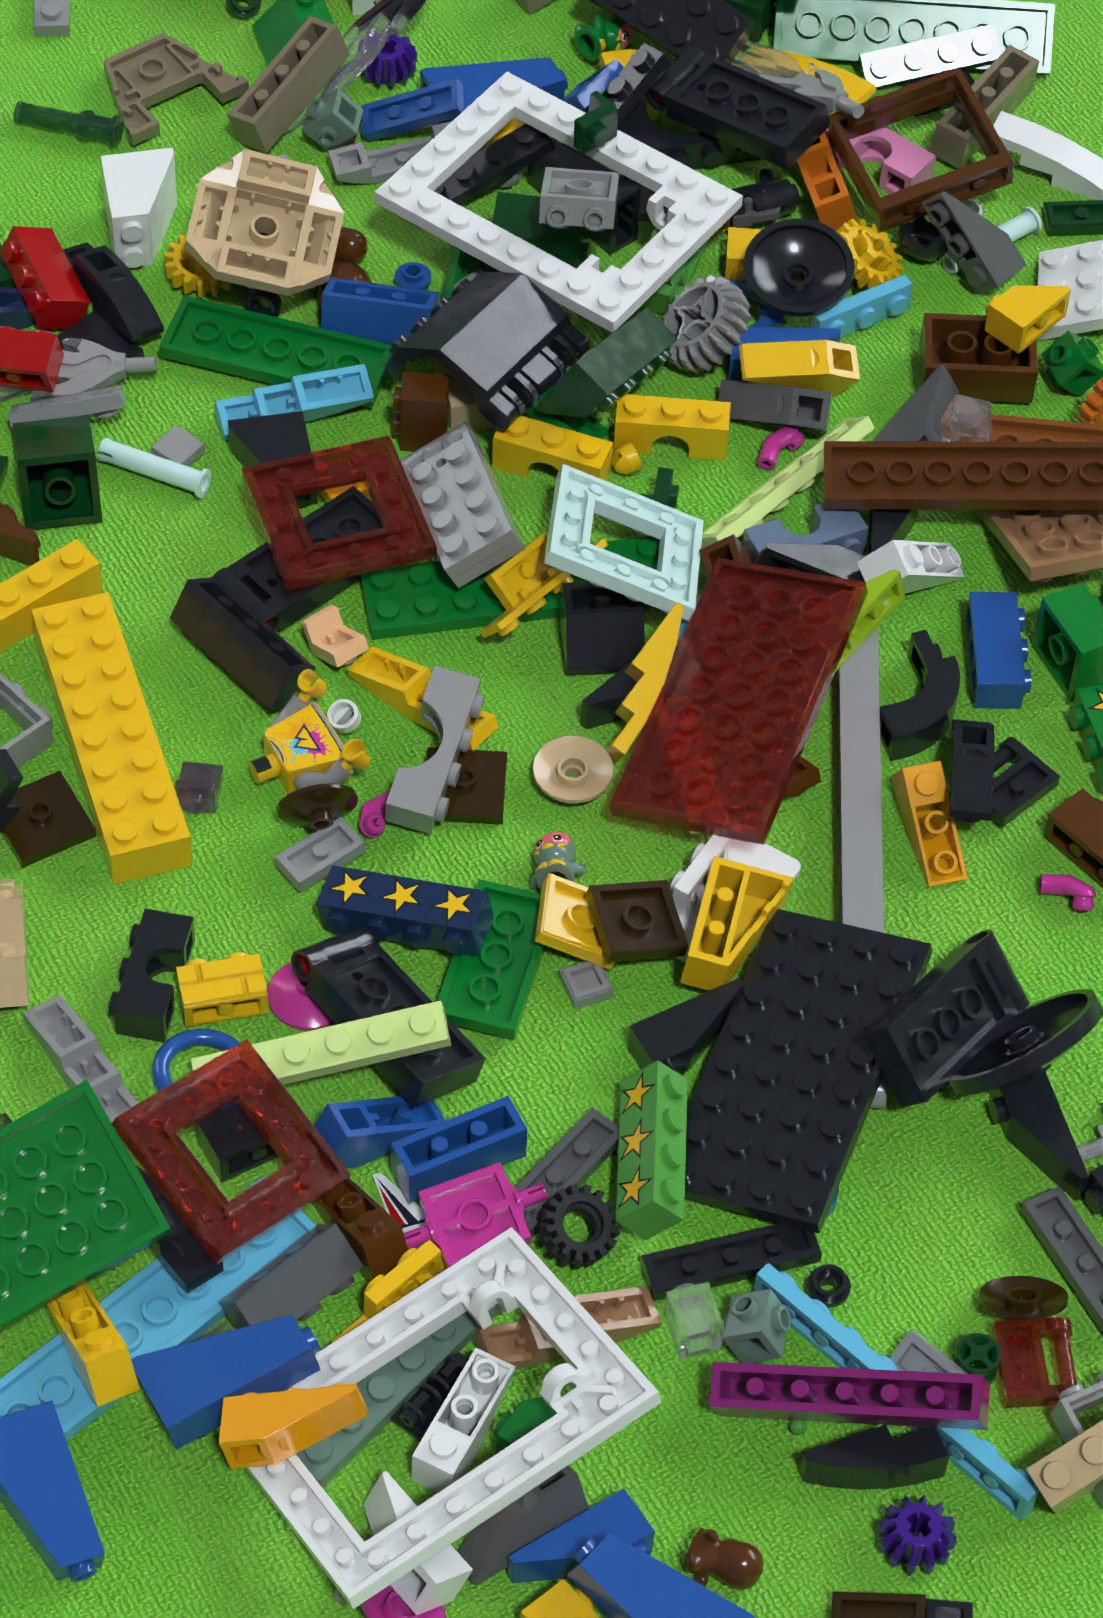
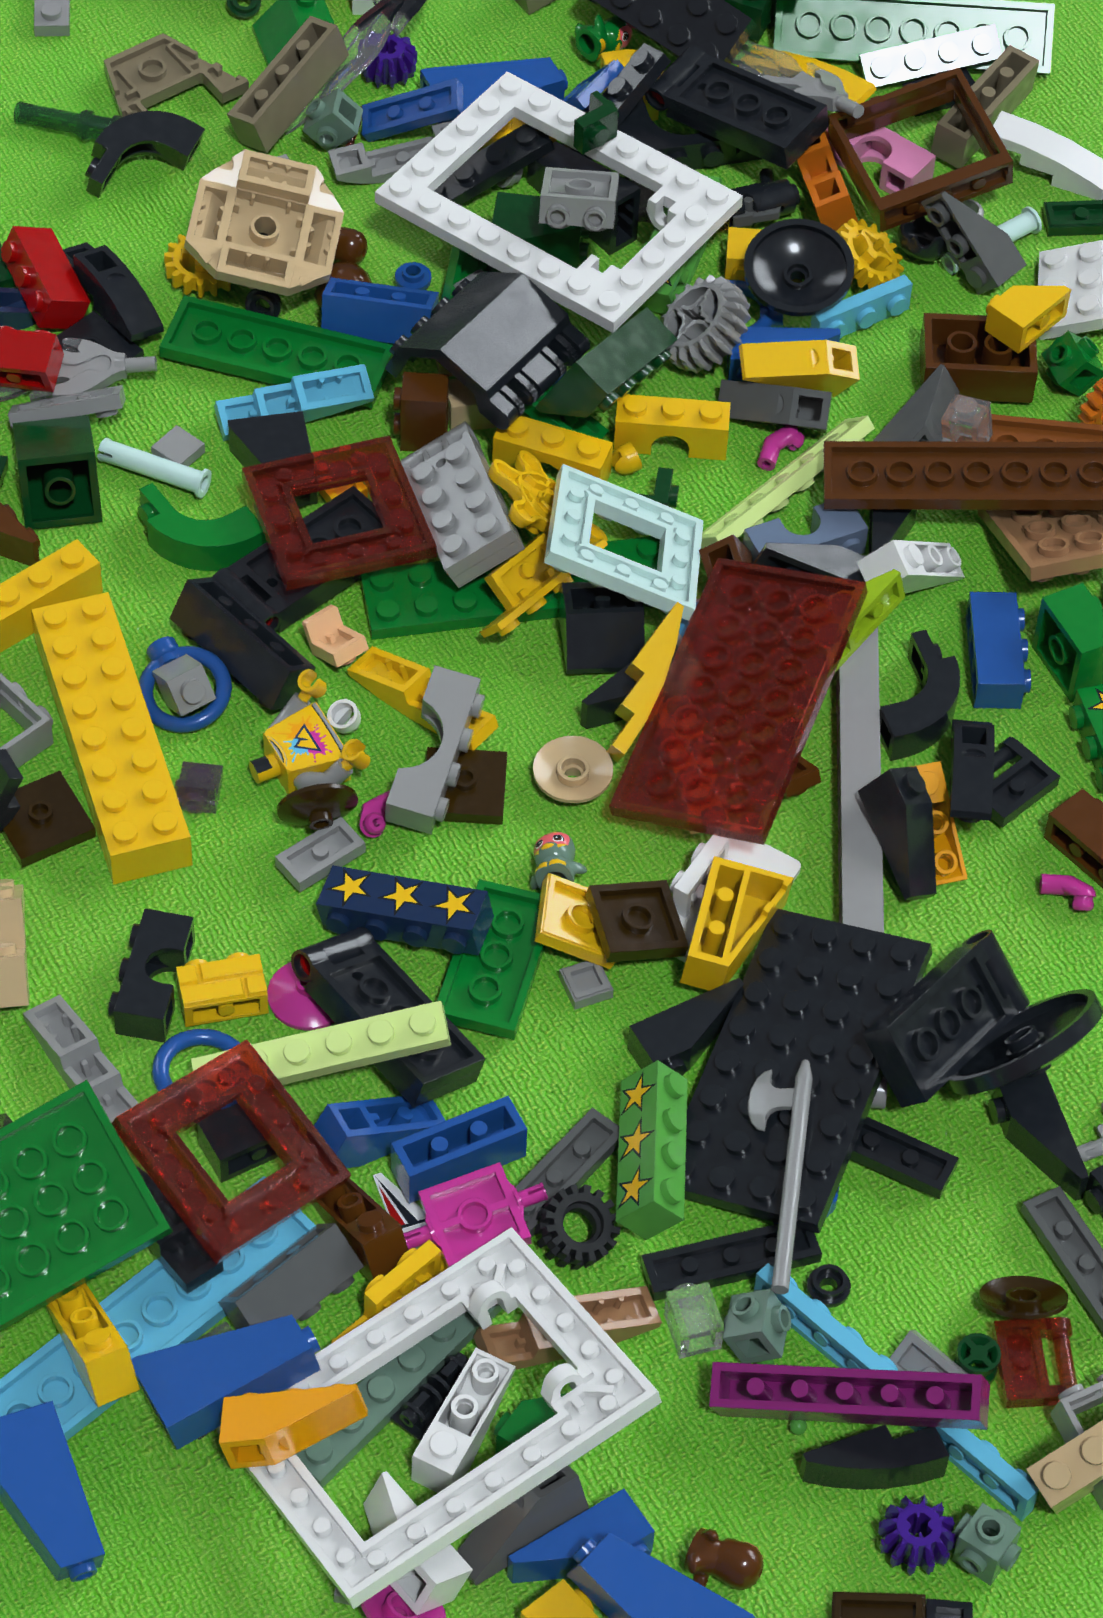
(139, 202): white slope -> none
(142, 133): none -> black arch
(166, 650): none -> blue piece
(184, 685): none -> light grey brick
(195, 542): none -> green arch
(531, 494): none -> yellow plate
(762, 1102): none -> light grey piece
(904, 826): none -> black slope
(904, 1158): none -> black plate
(987, 1543): none -> sand green brick

